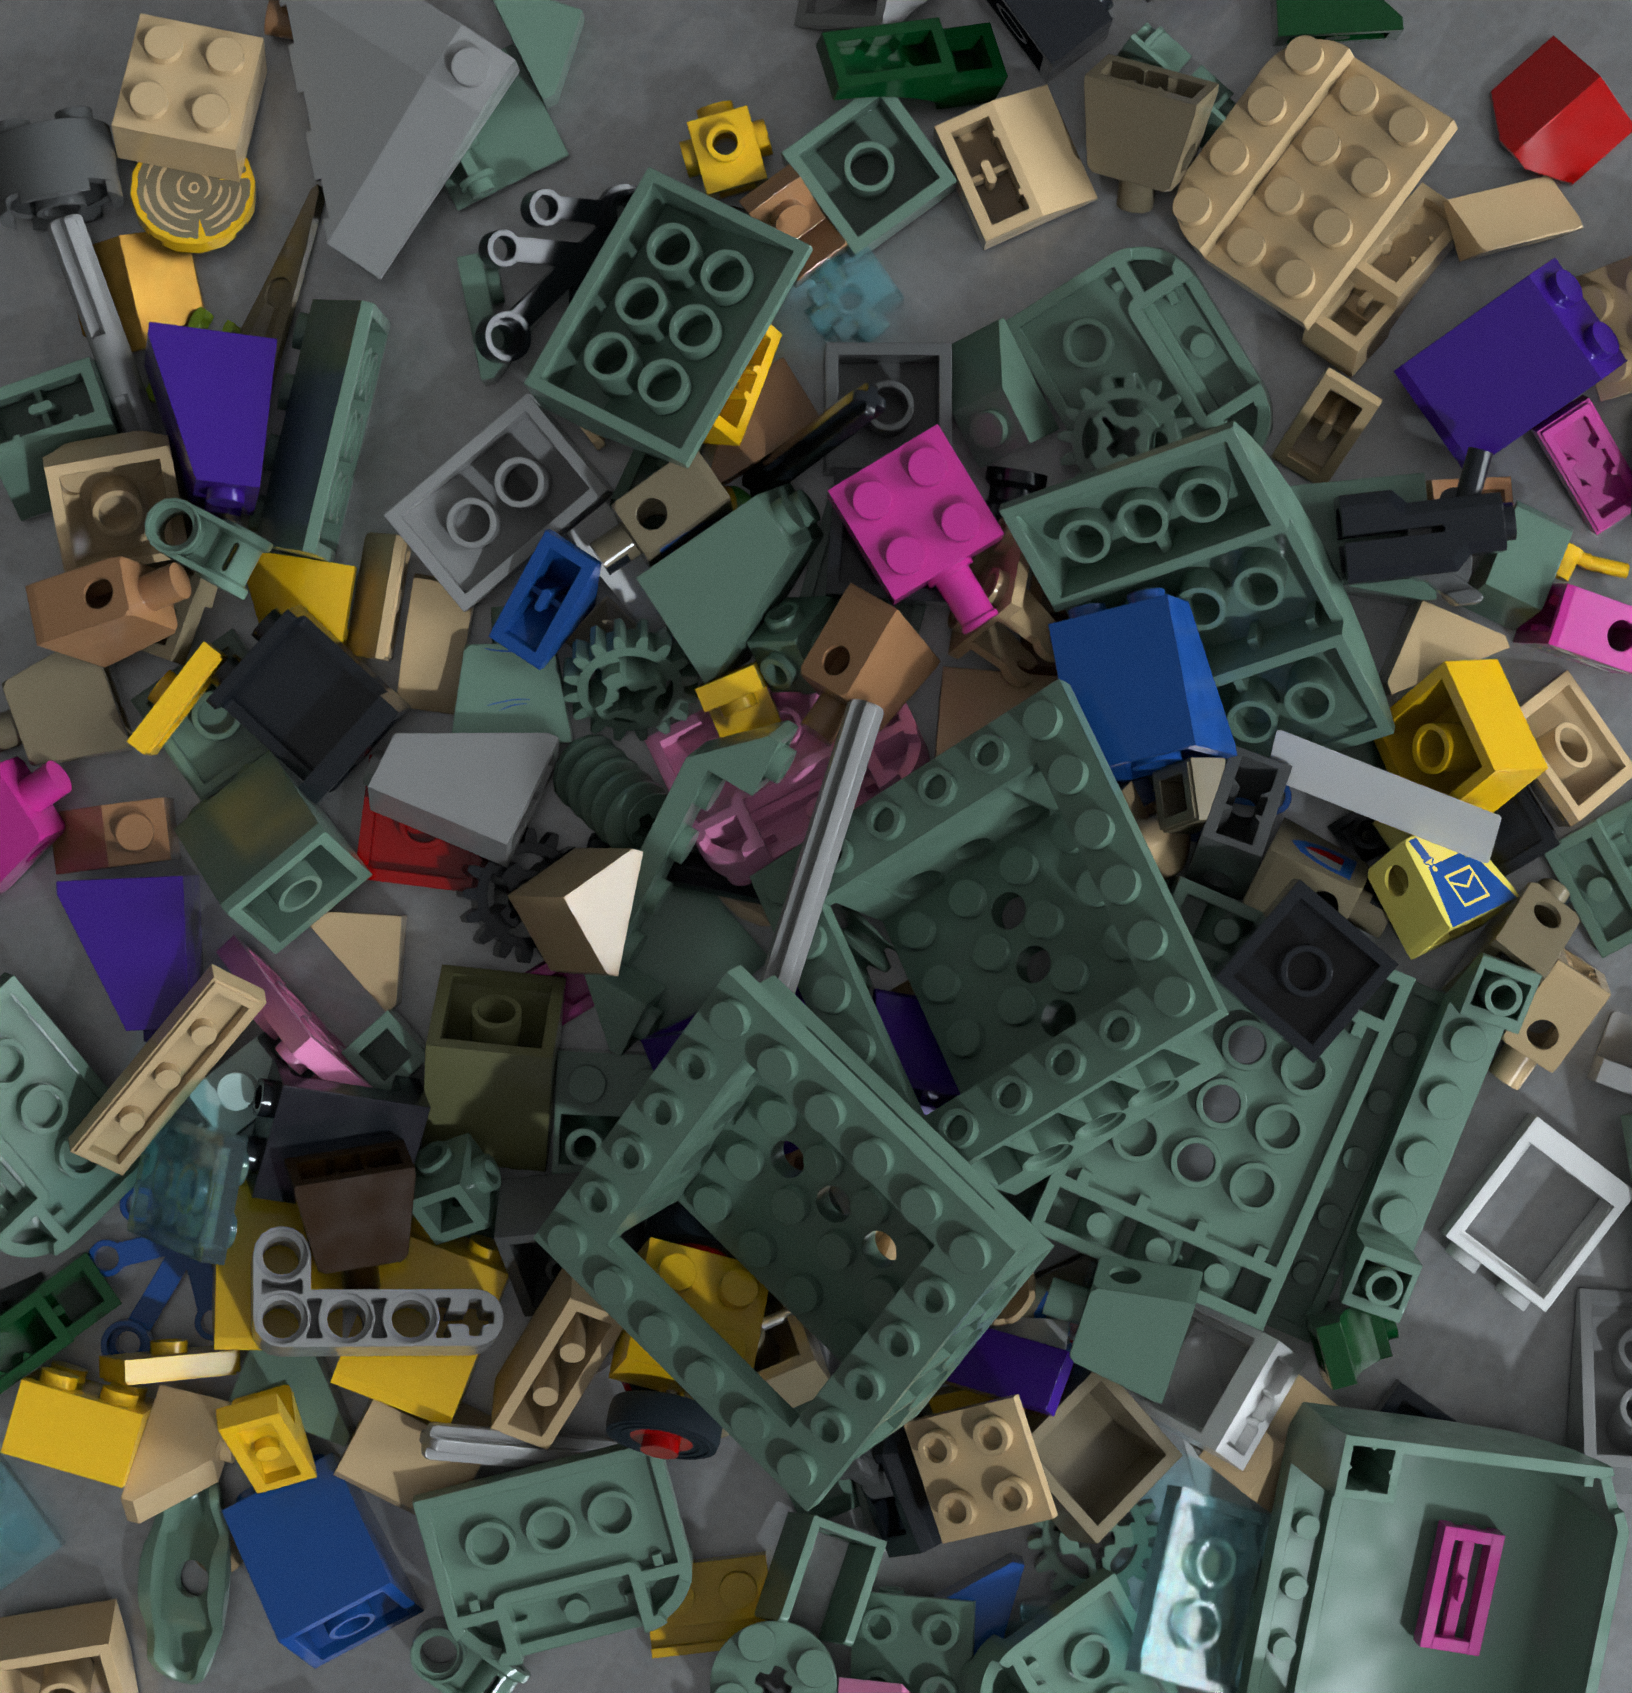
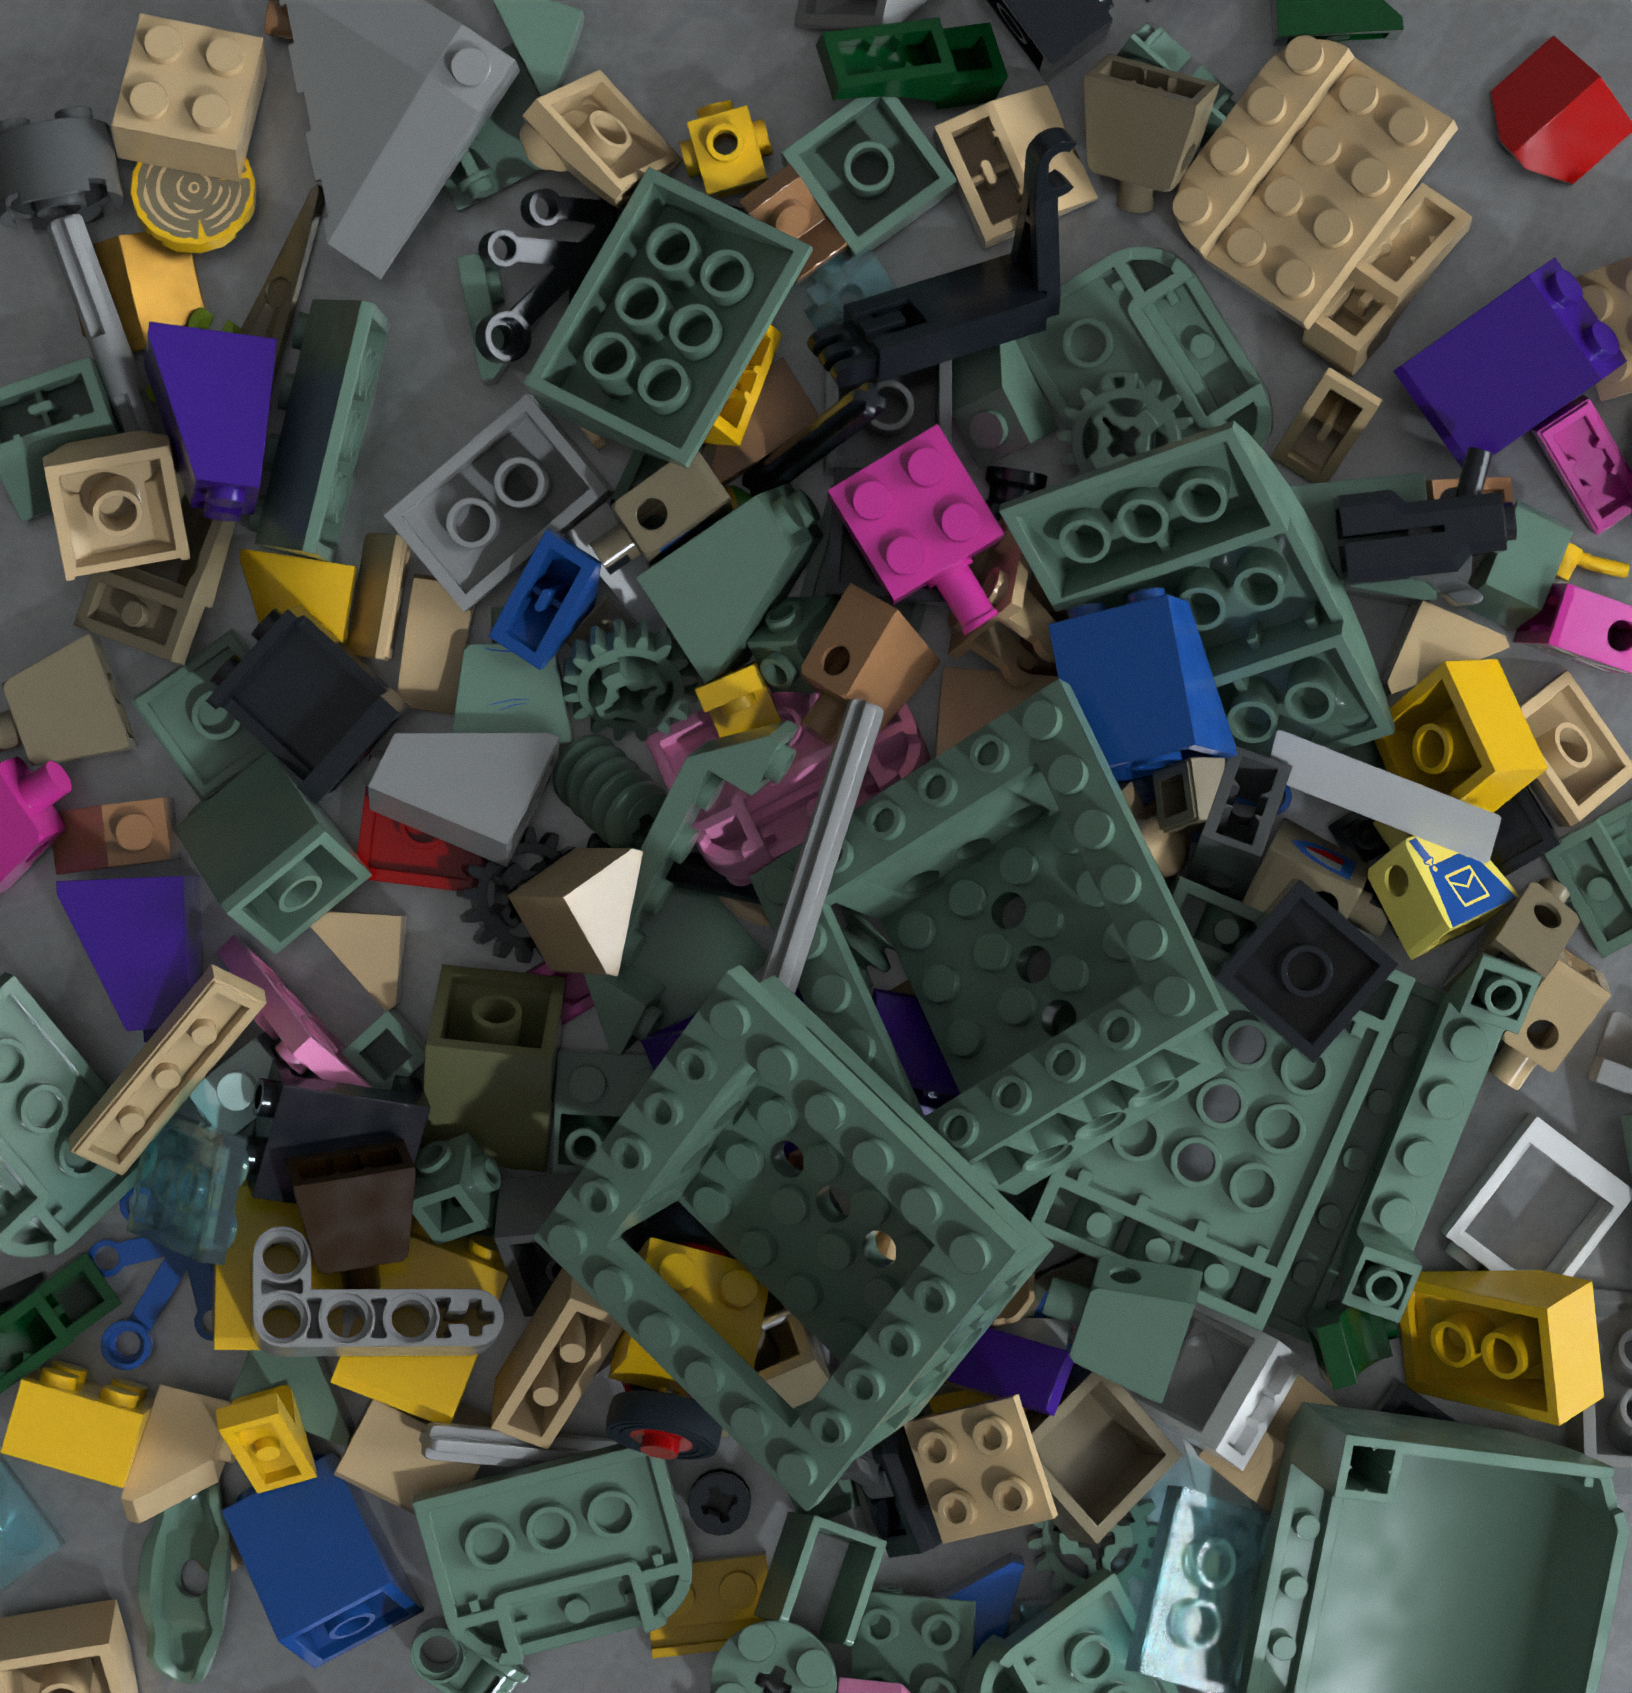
(107, 608): medium nougat torso -> none
(168, 1361): yellow plate -> none
(175, 698): yellow plate -> none
(215, 550): sand green piece -> none
(595, 137): none -> tan slope
(725, 1486): none -> black wheel
(964, 307): none -> black hinge
(1482, 1593): dark pink tile -> none
(1504, 1342): none -> yellow slope
(1509, 217): tan slope -> none

